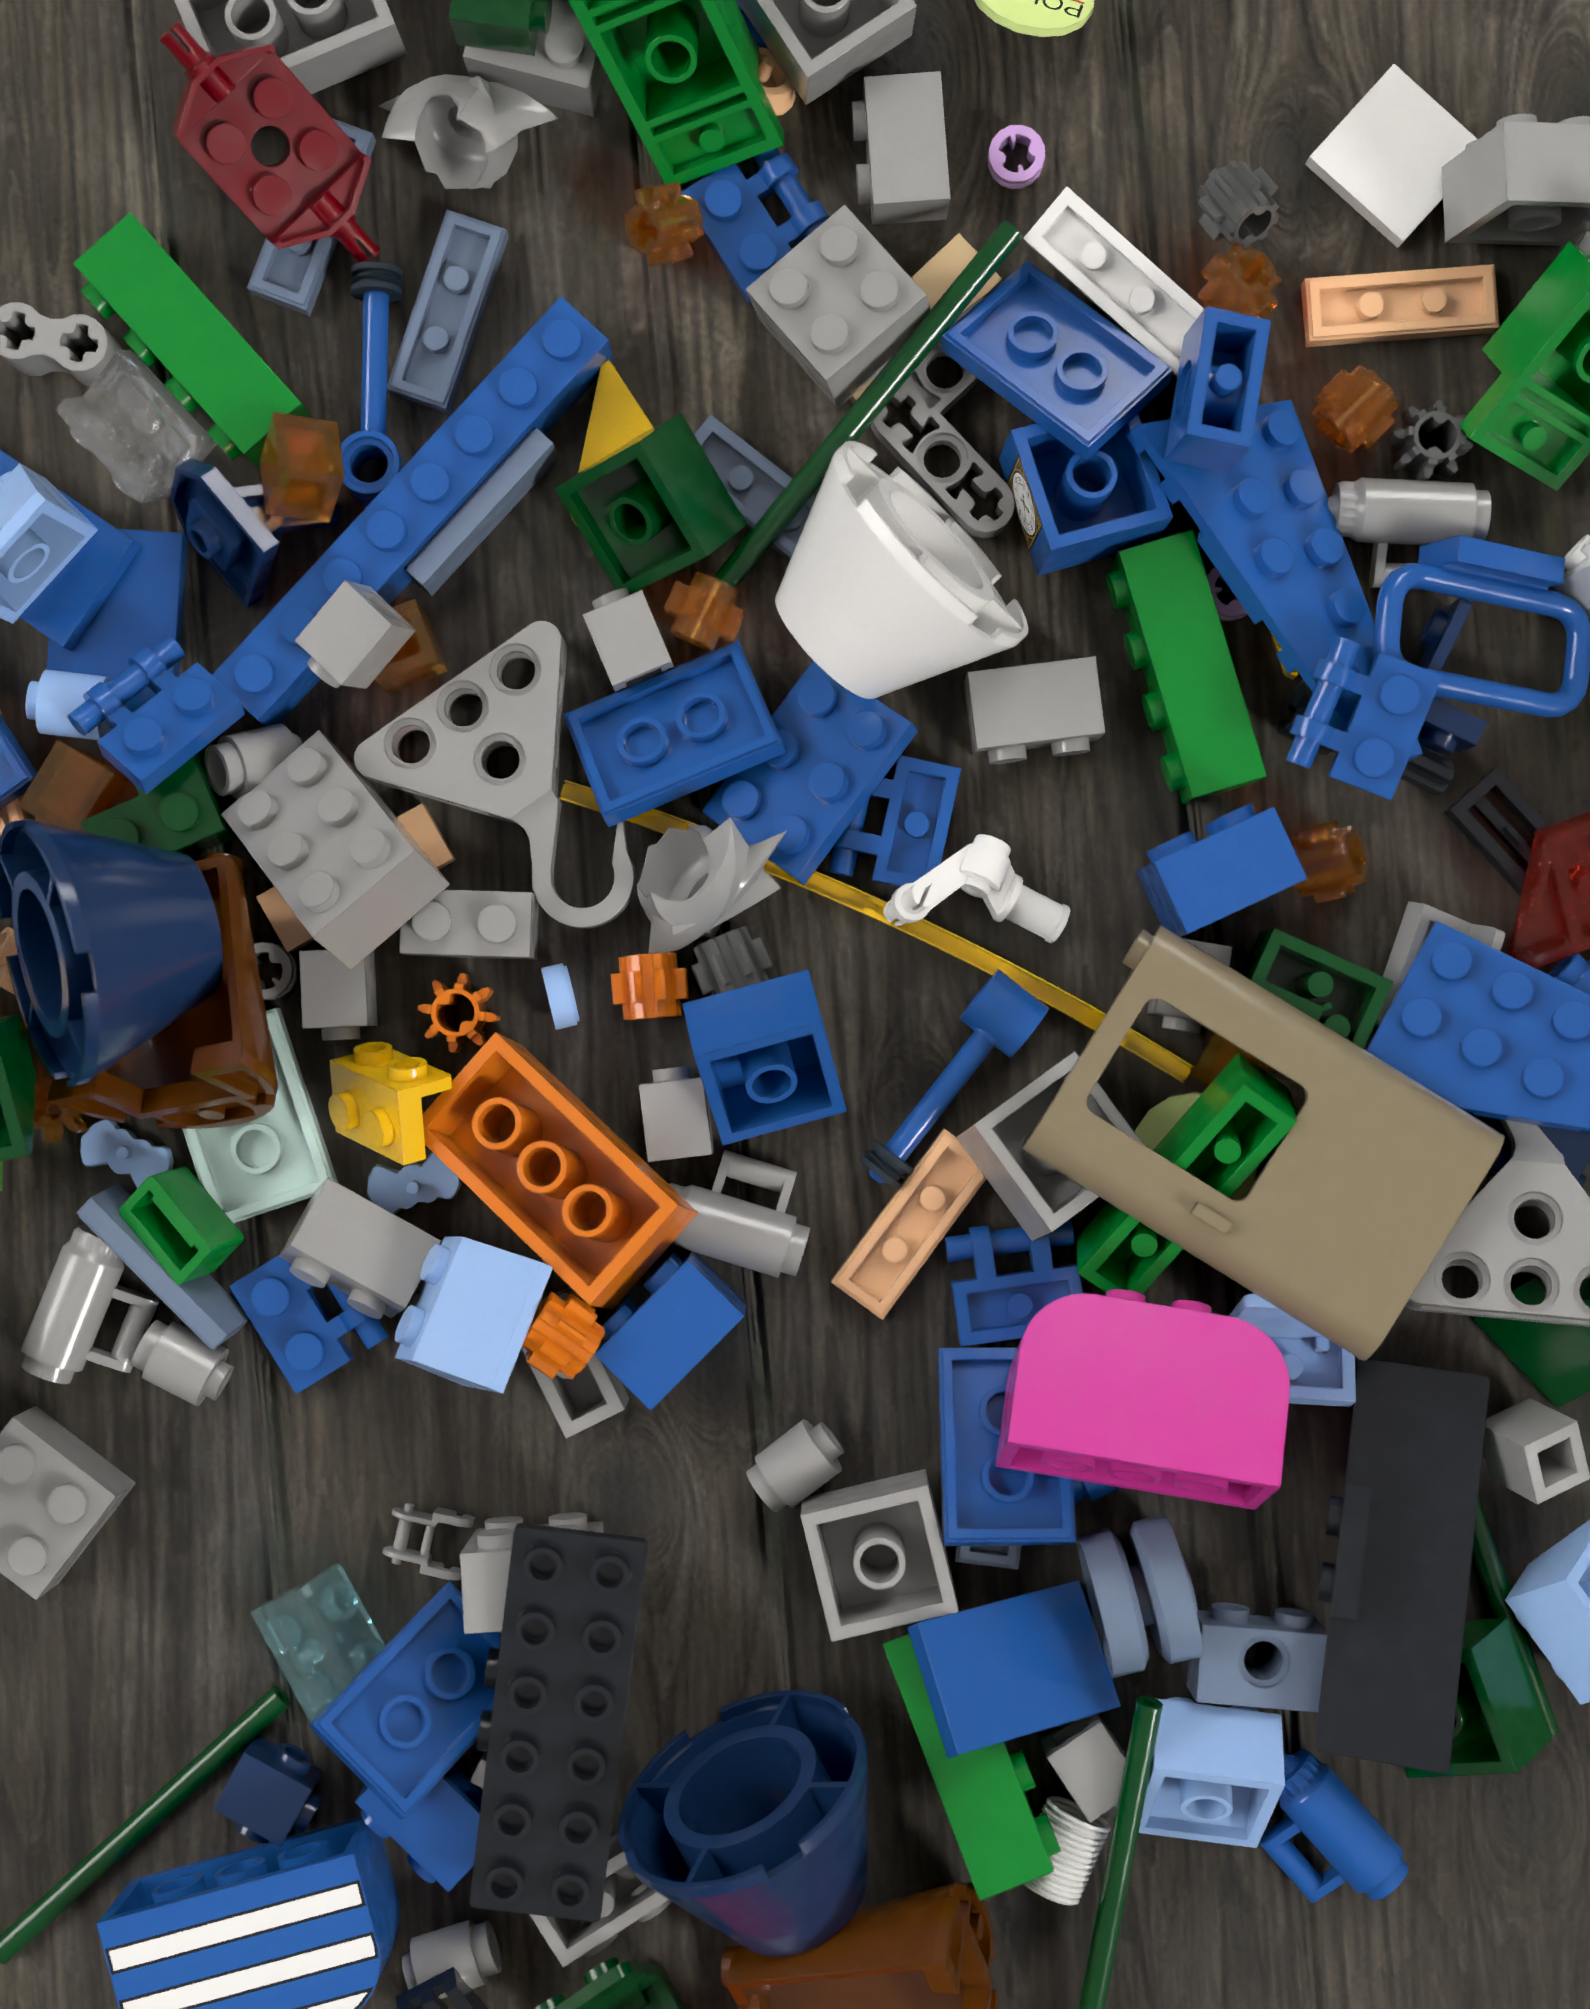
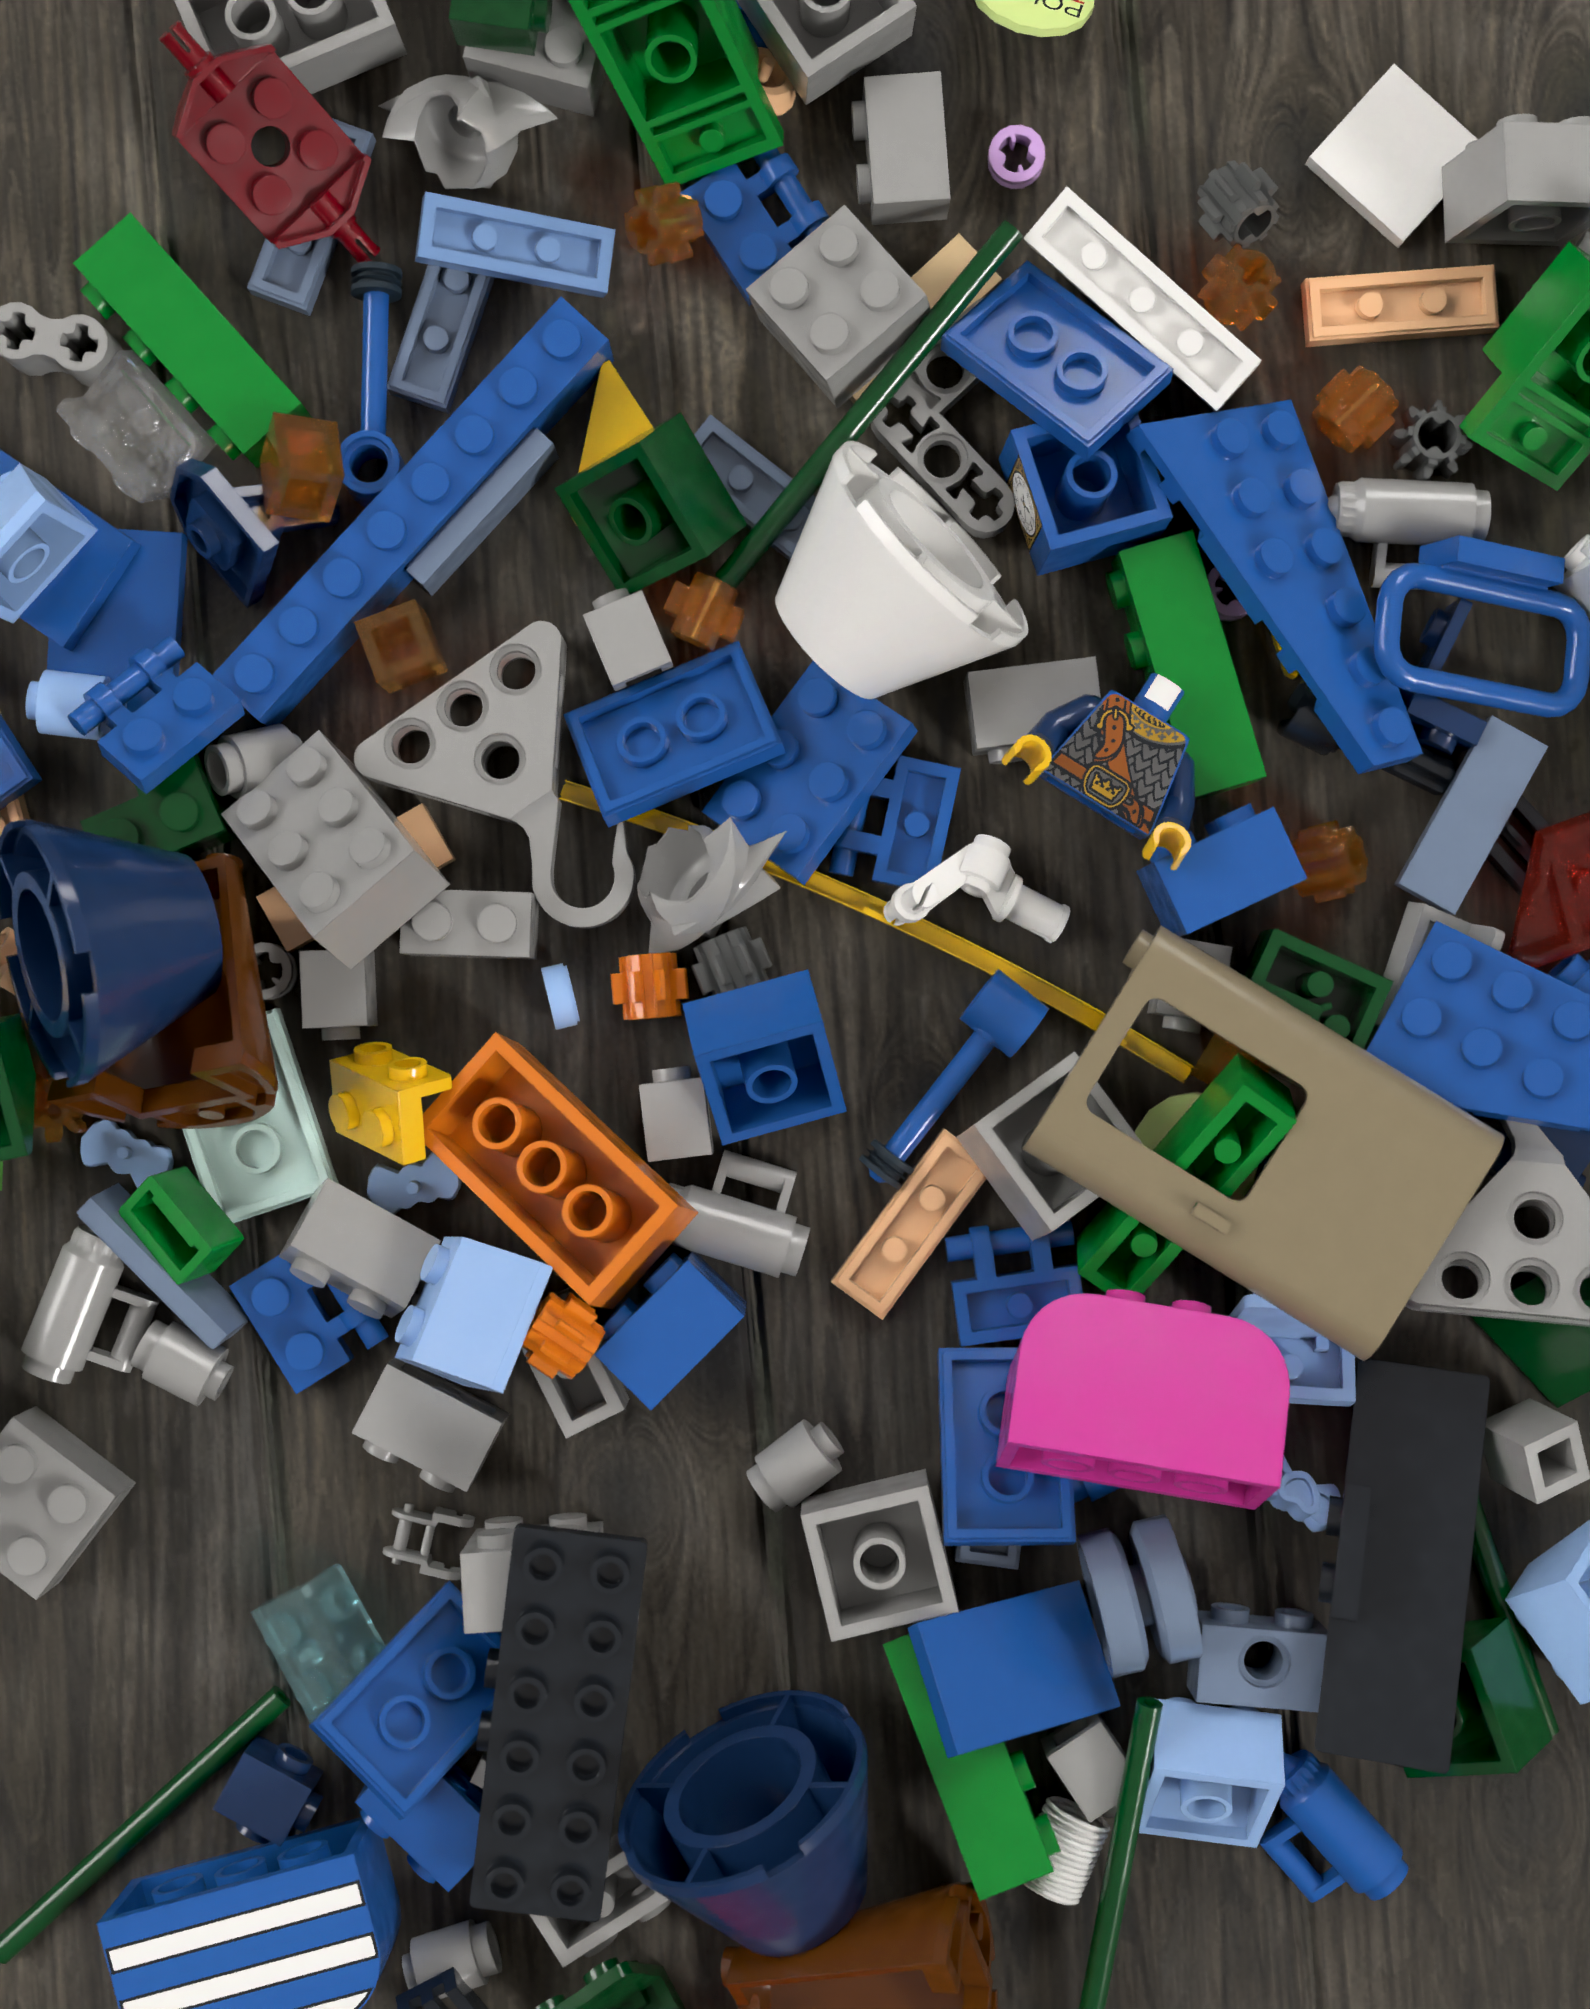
(71, 788): clear orange brick -> none
(353, 636): light grey brick -> none
(429, 1426): none -> light grey brick
(468, 1029): orange gear -> none
(514, 245): none -> medium blue plate
(1120, 762): none -> torso
(1217, 390): blue brick -> none
(1303, 1498): none -> light blue piece
(1382, 725): blue plate -> none
(1471, 816): none -> sand blue tile

